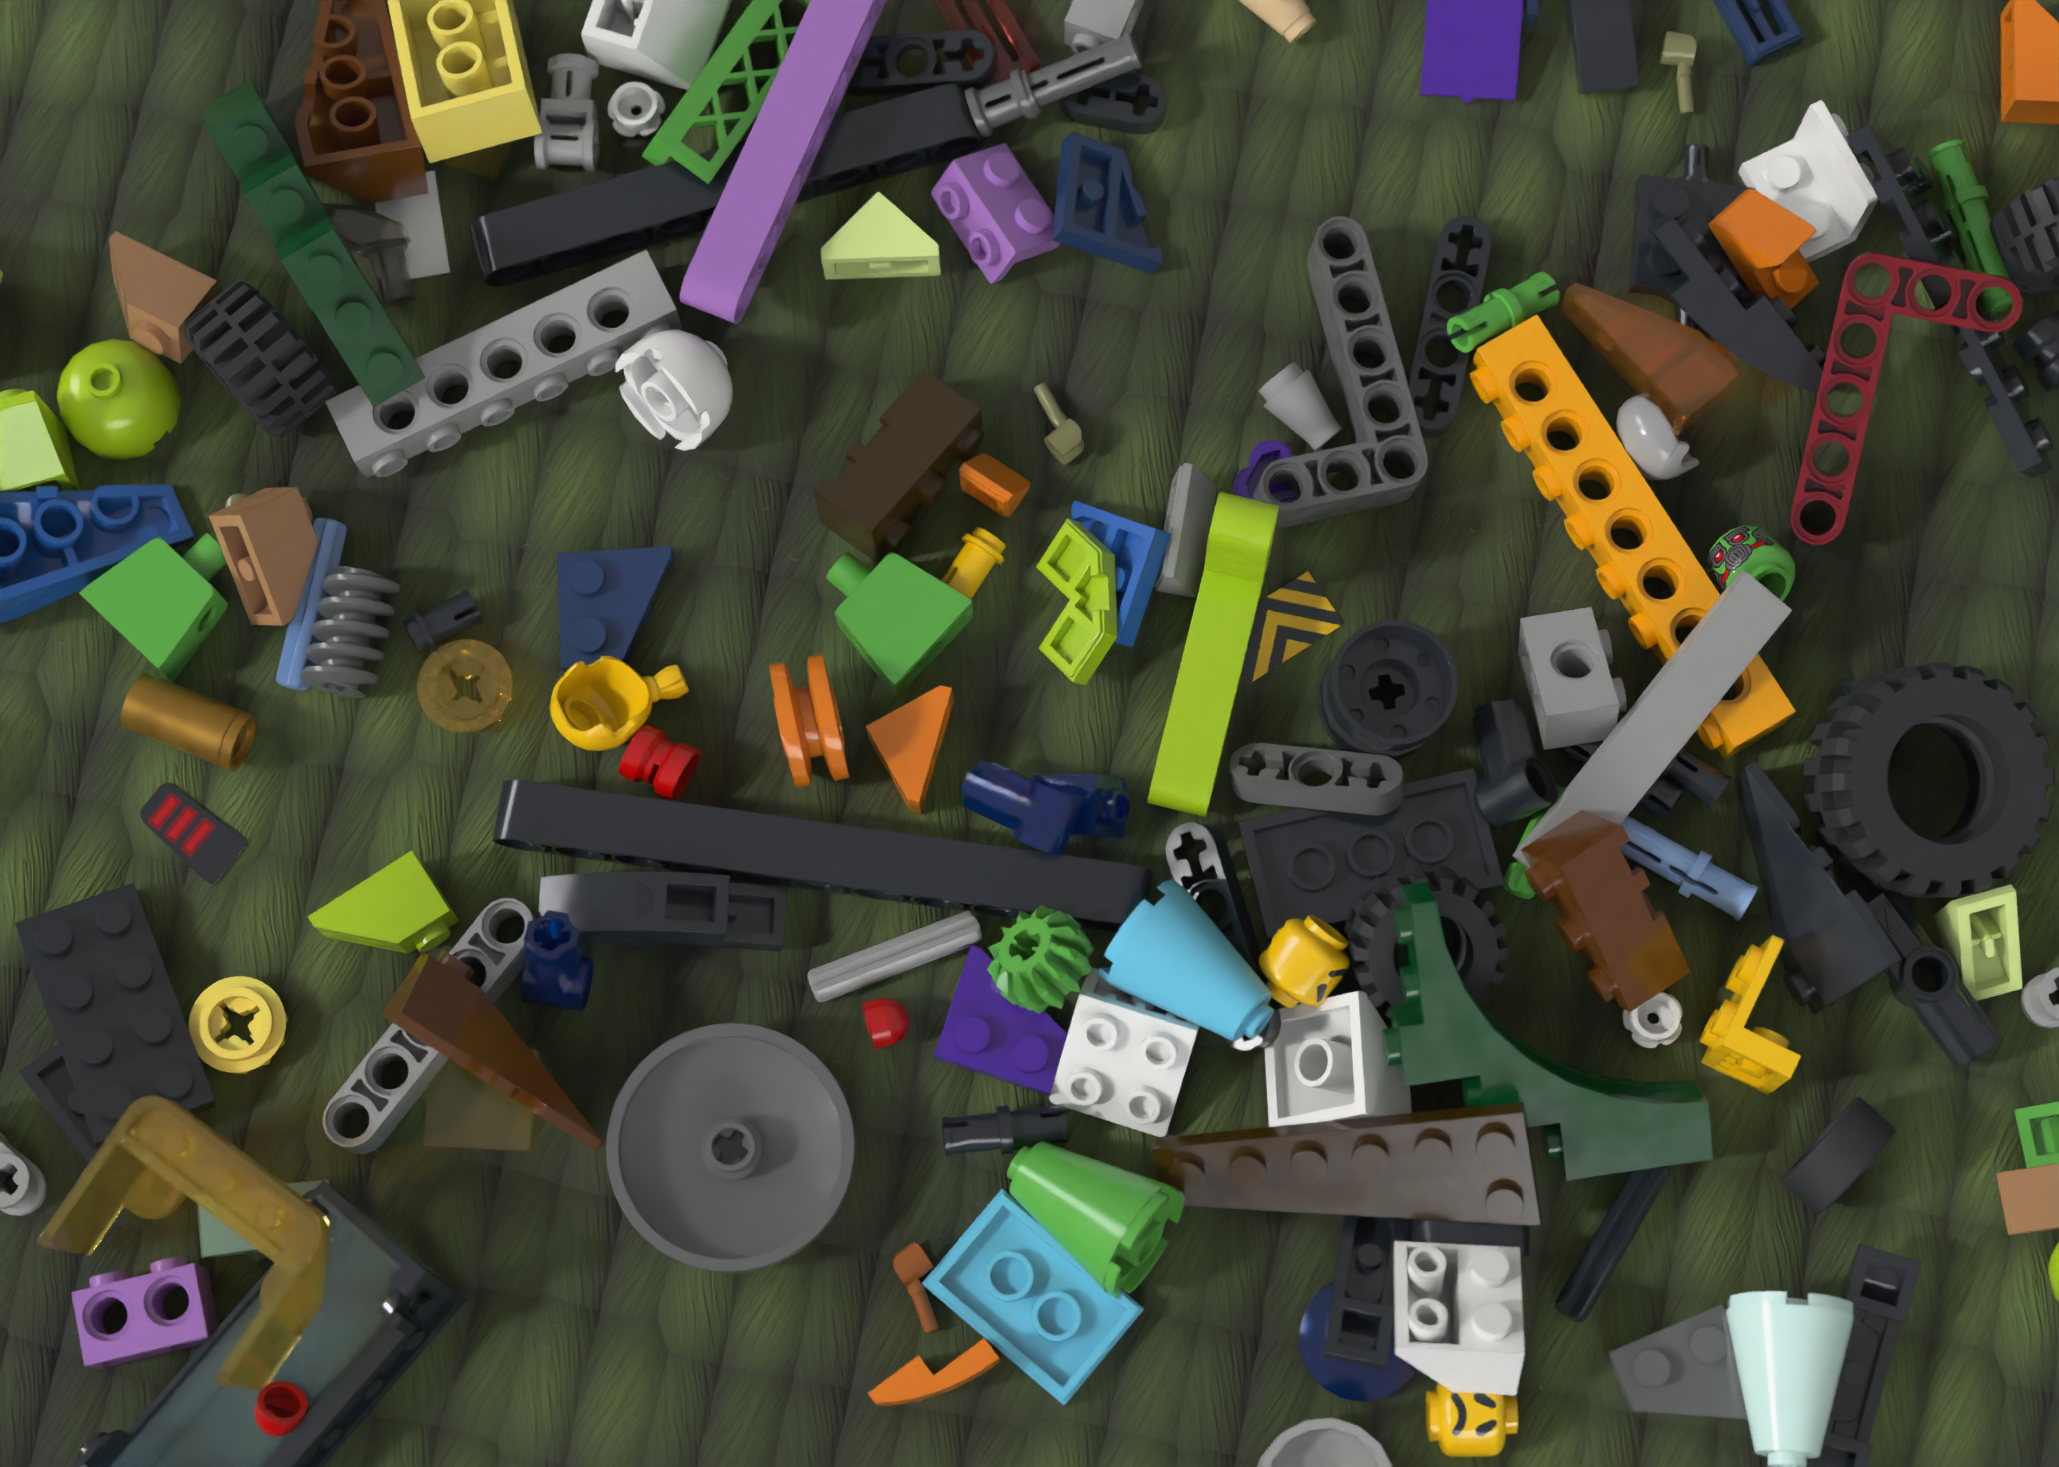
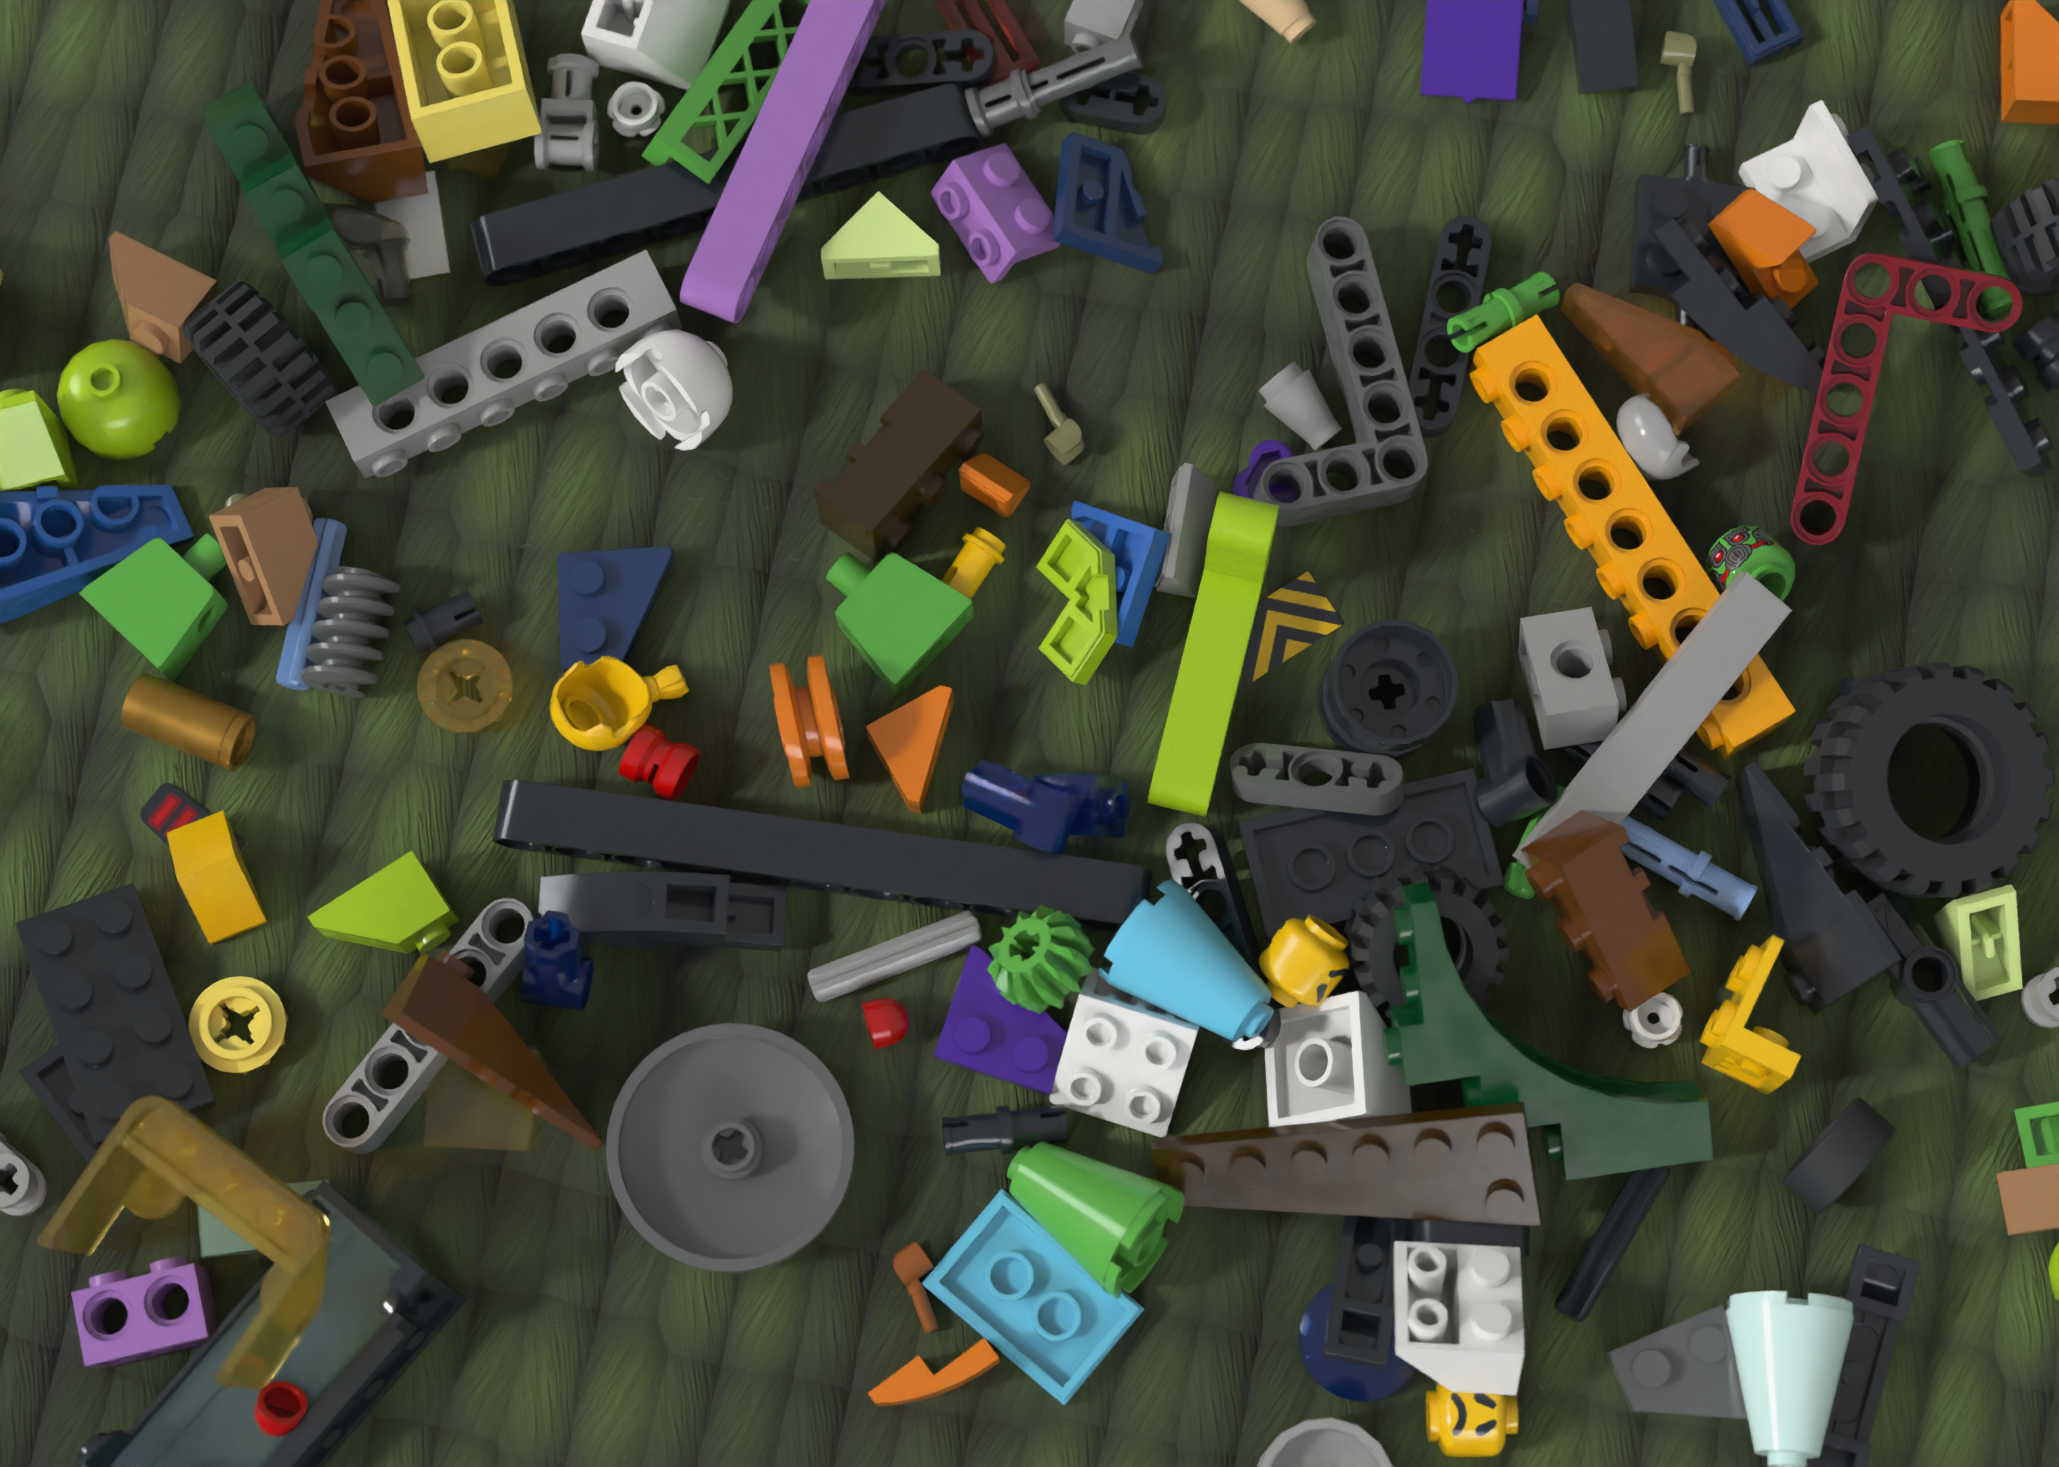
(215, 877): none -> yellow slope

